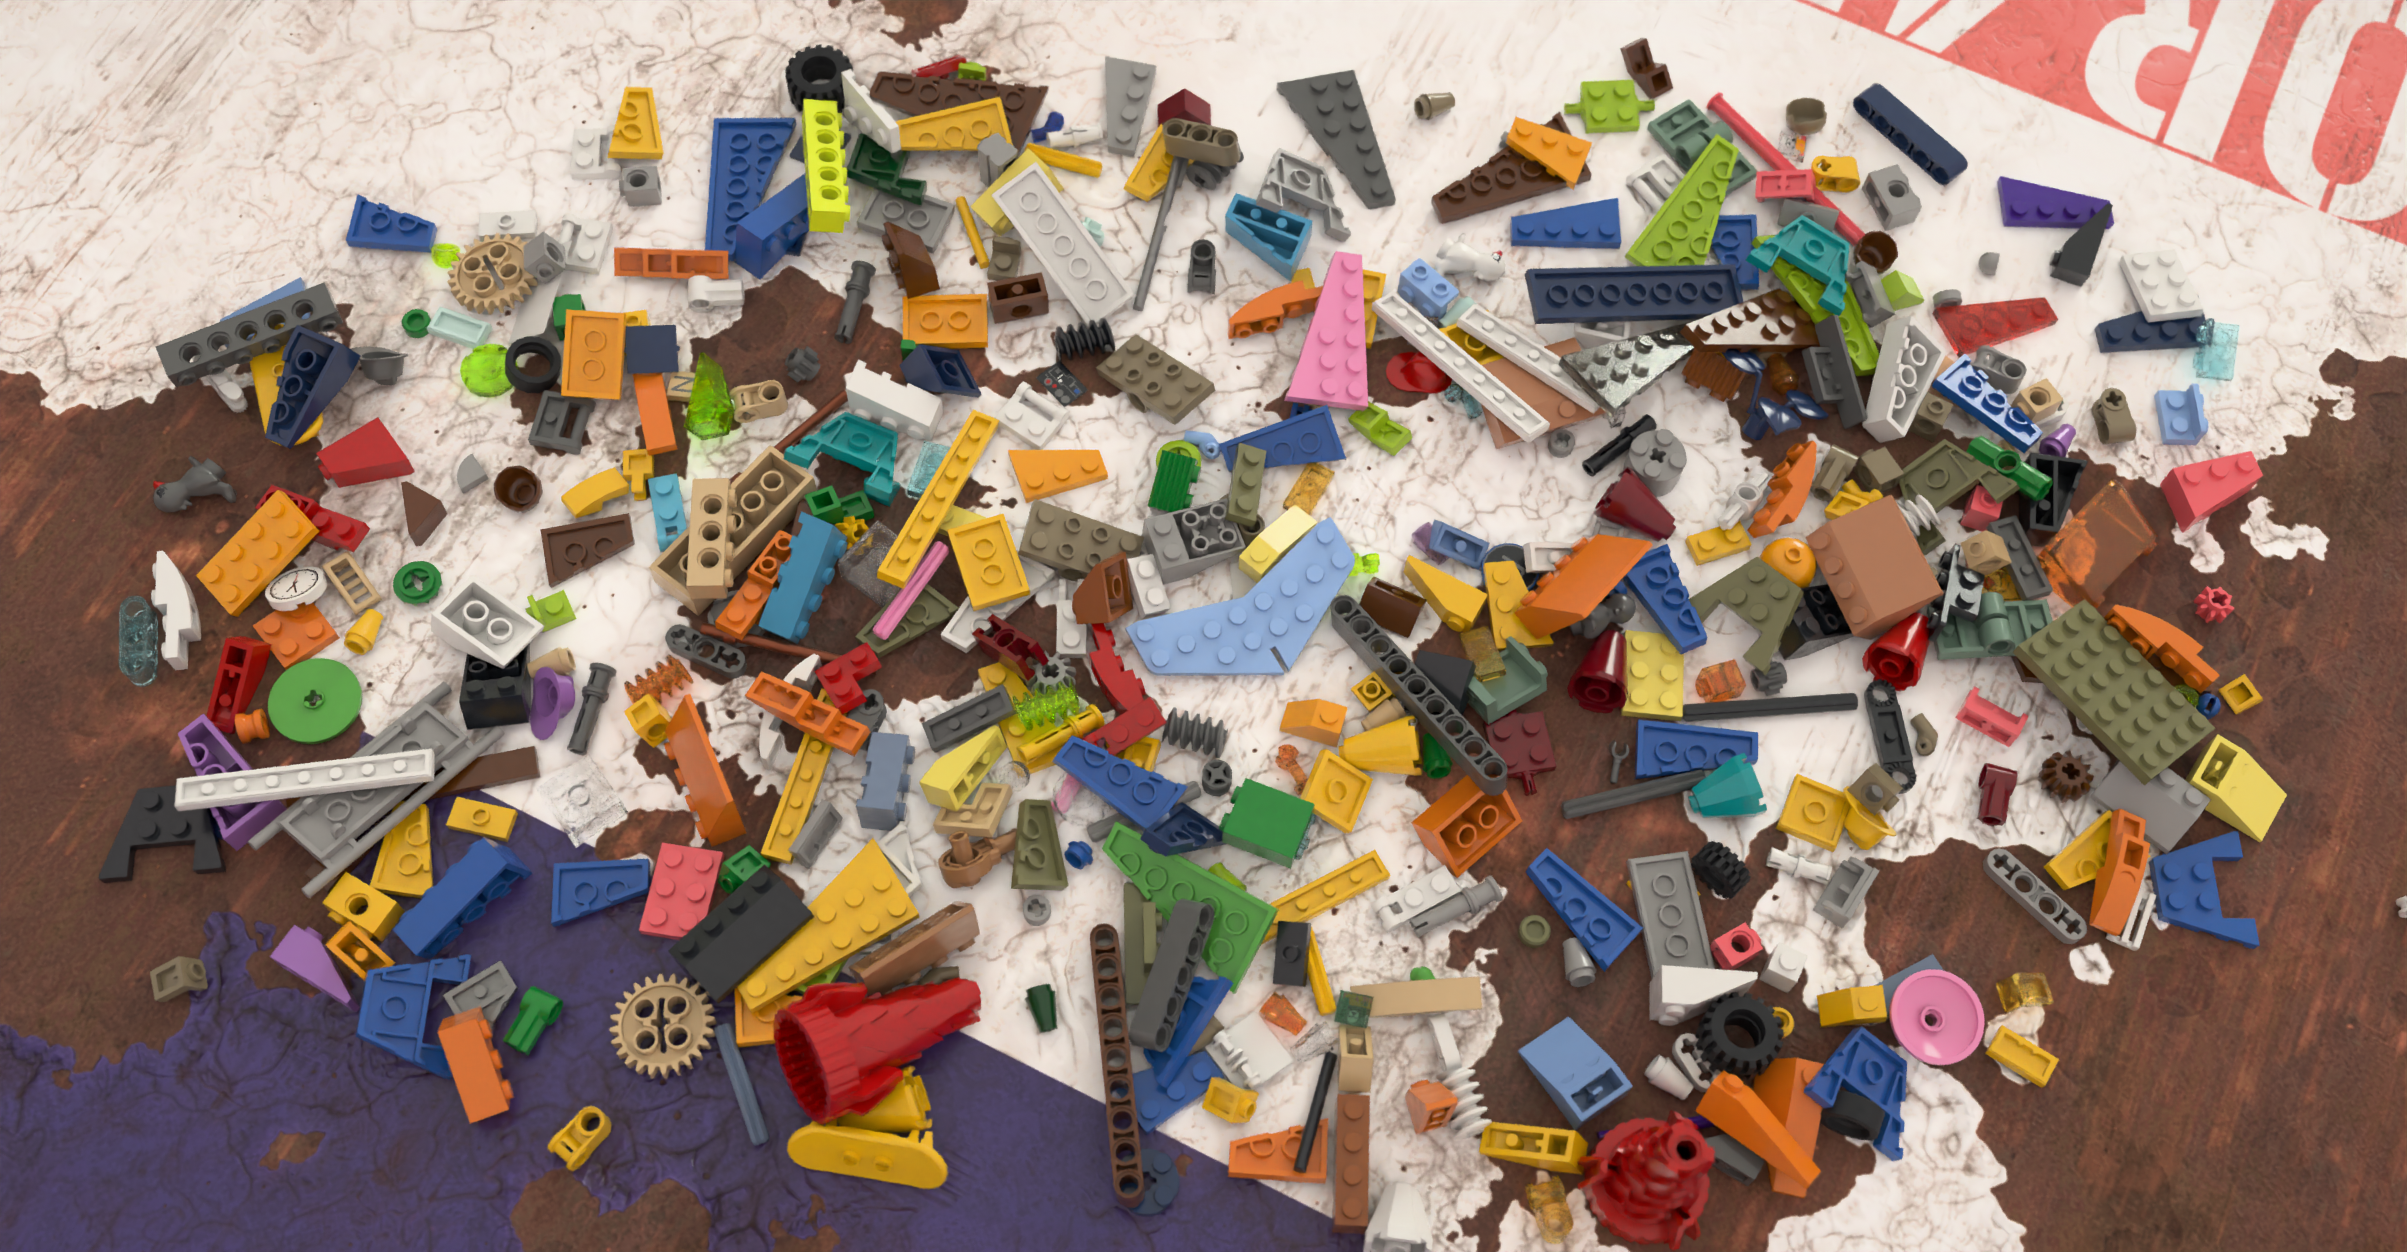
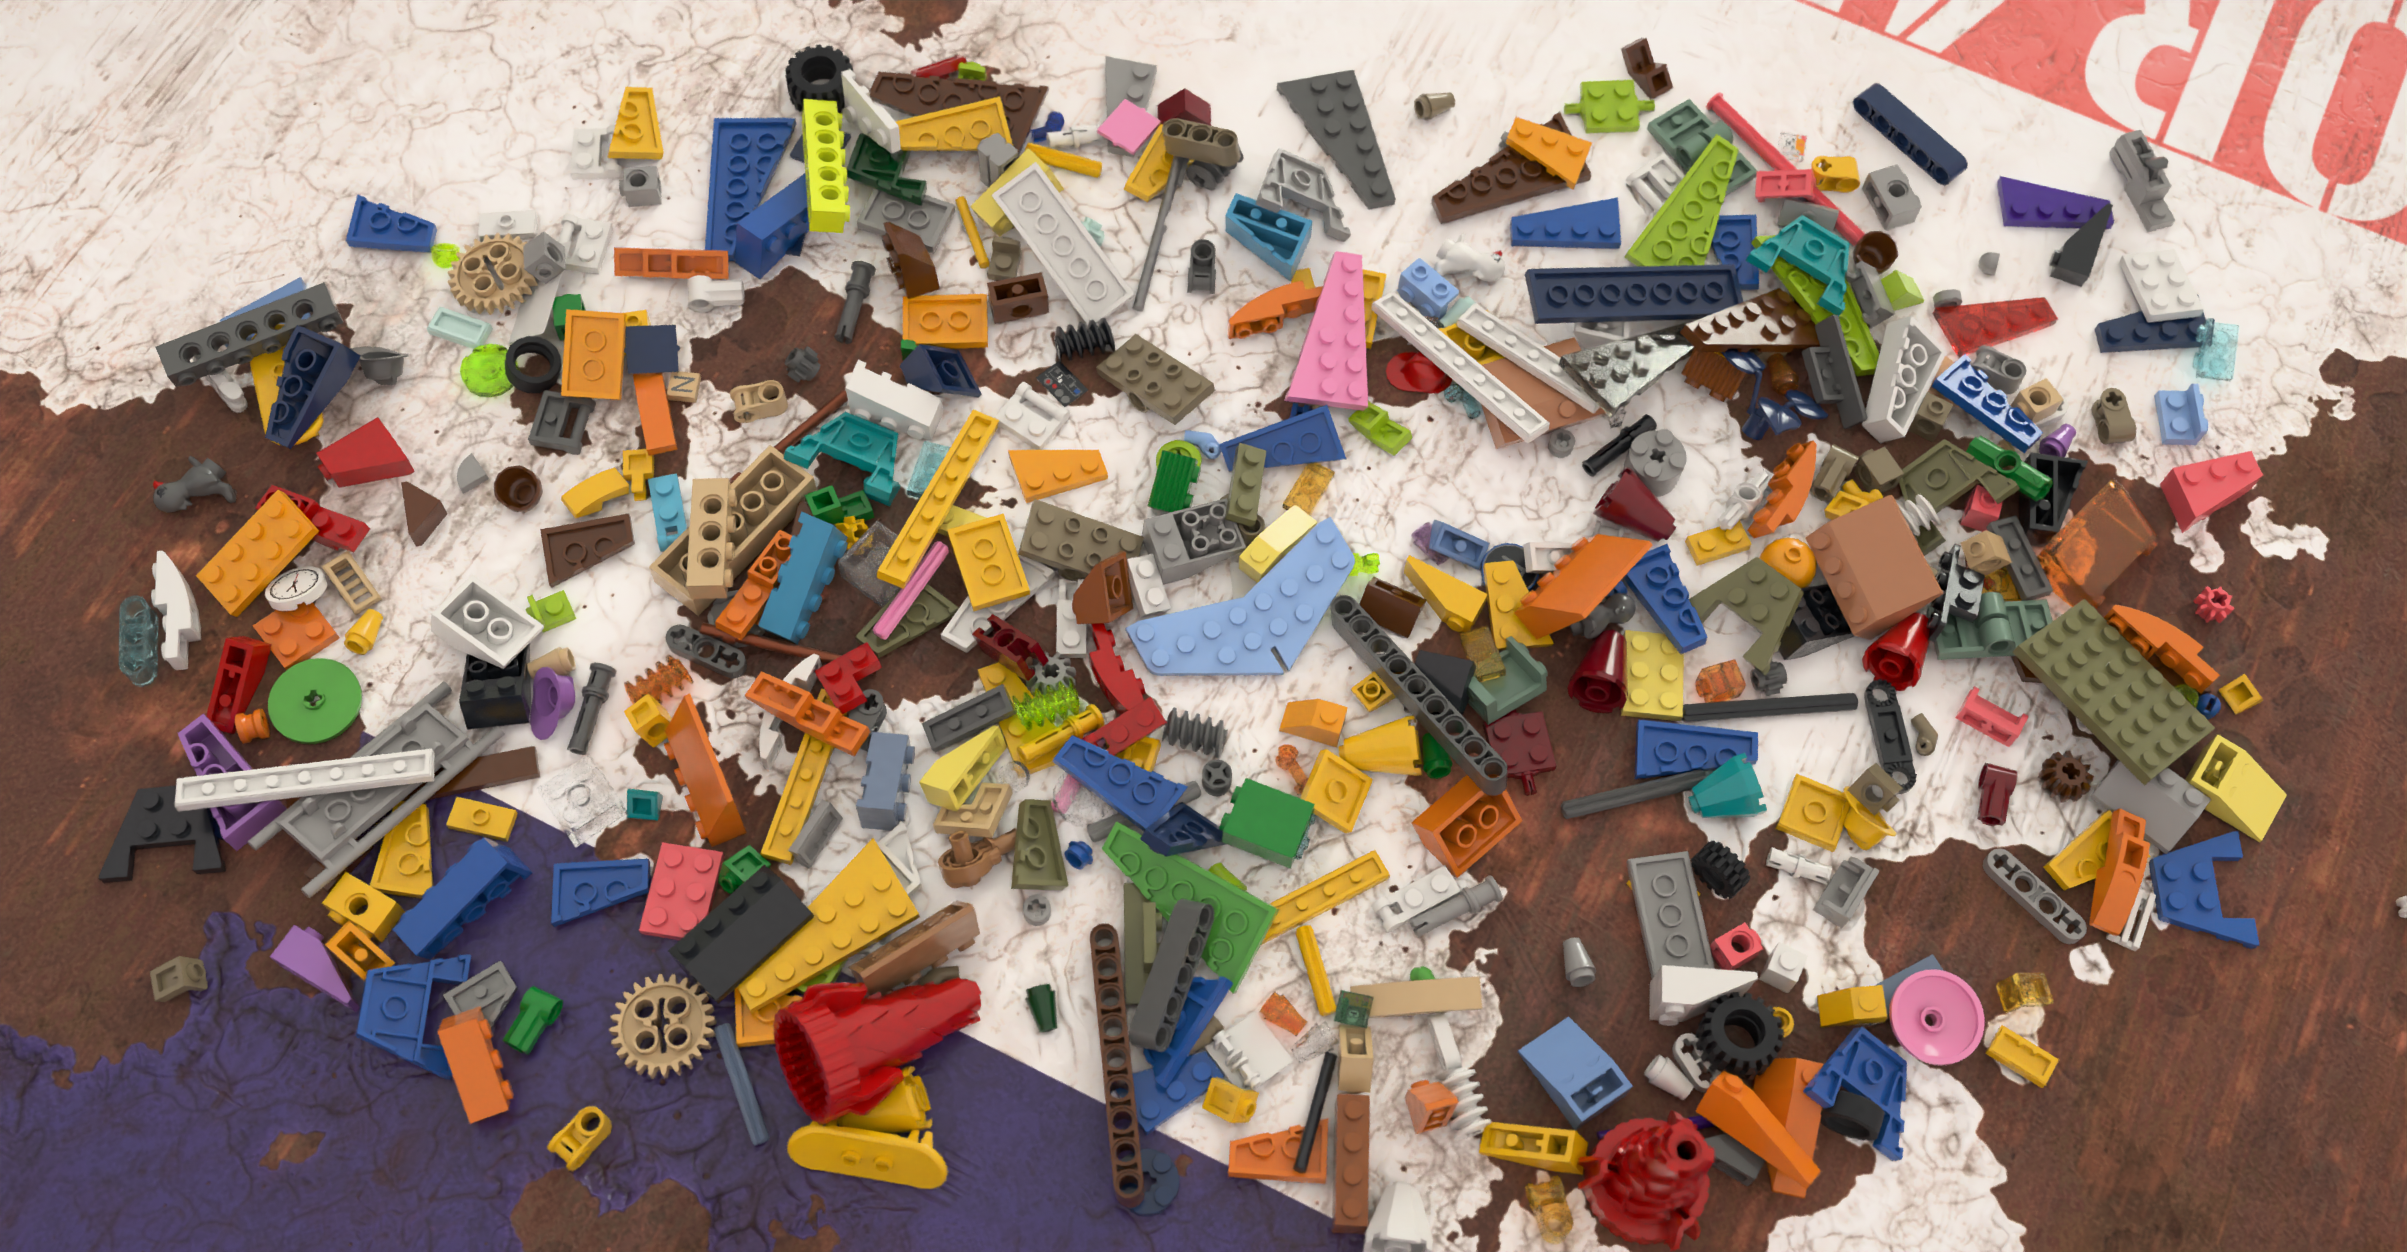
(404, 582): green gear -> none
(415, 323): green tile -> none
(644, 804): none -> teal slope
(710, 403): clear neon green slope -> none
(1129, 126): none -> bright pink piece
(1292, 953): black plate -> none
(1384, 713): tan cone -> none
(1534, 931): olive tile -> none
(1585, 910): blue wing -> none
(1617, 759): dark grey hand -> none
(1806, 115): dark tan hair -> none
(2145, 177): none -> light grey plate

